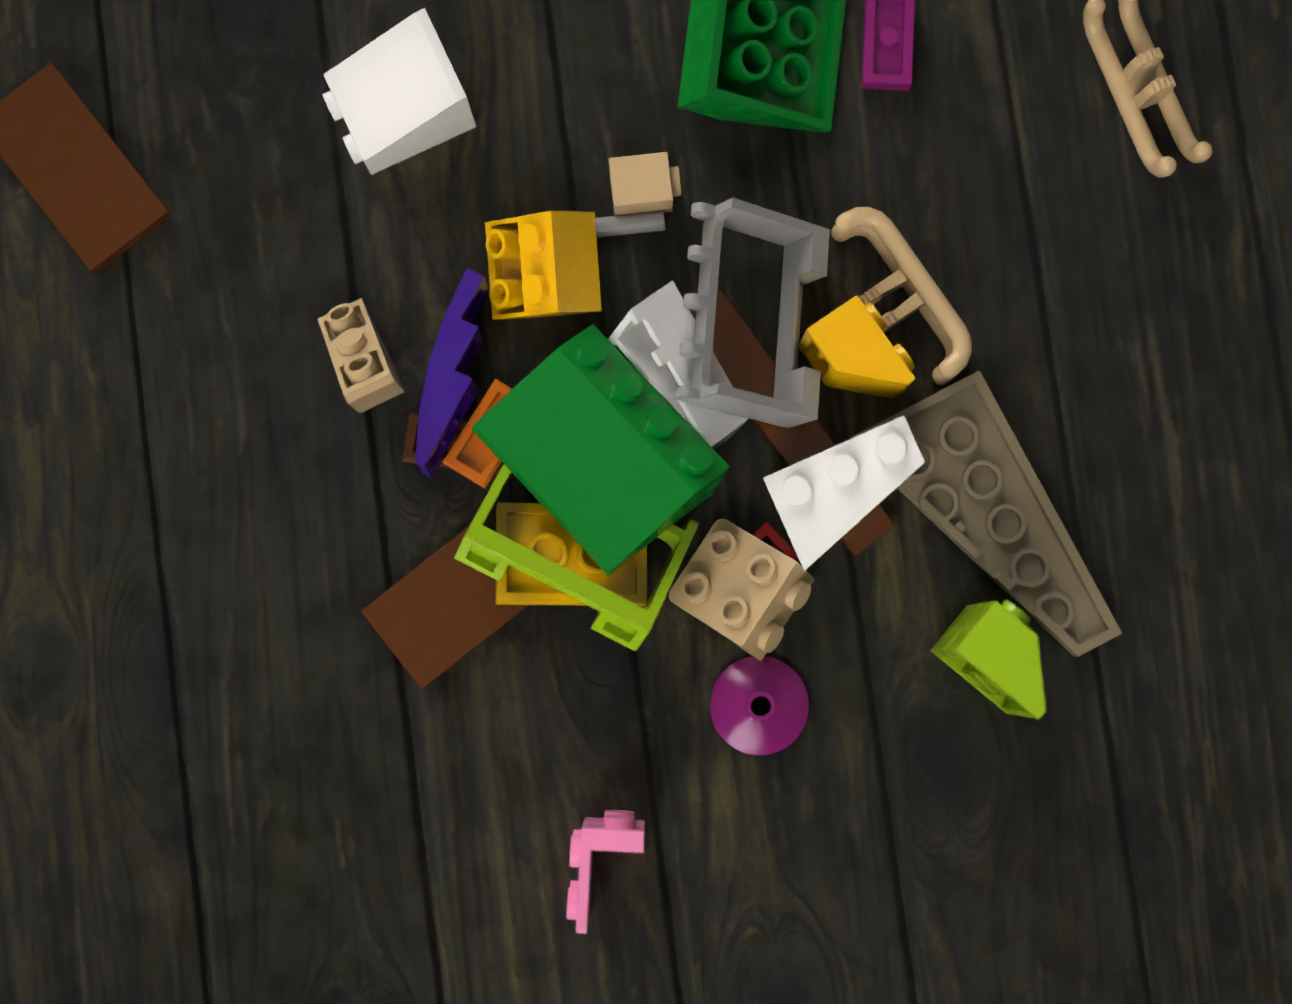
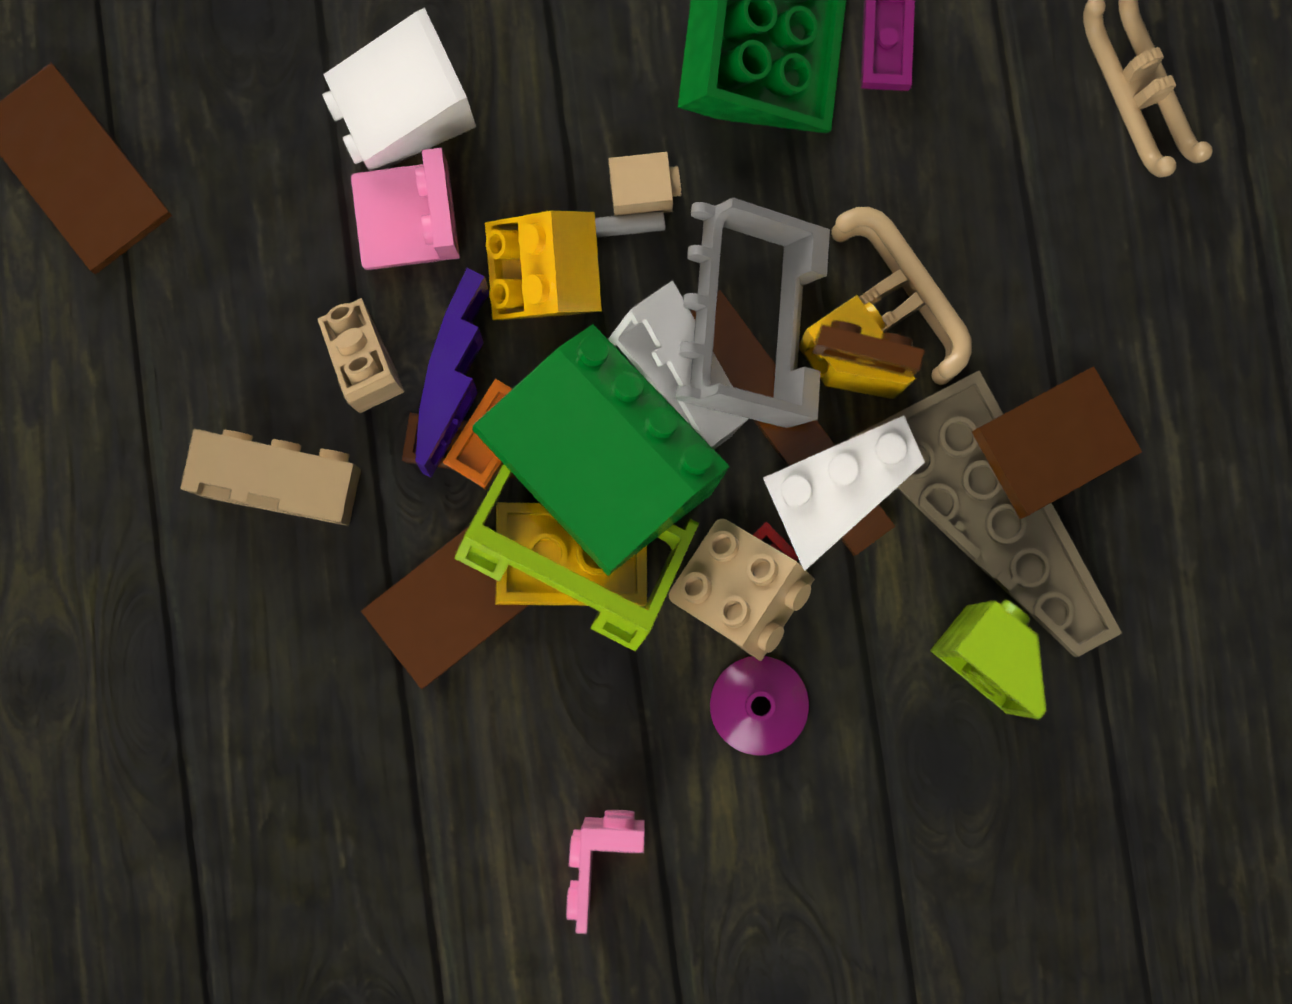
(271, 476): none -> tan wedge
(406, 214): none -> bright pink bracket
(889, 354): none -> reddish brown plate
(1056, 442): none -> reddish brown tile

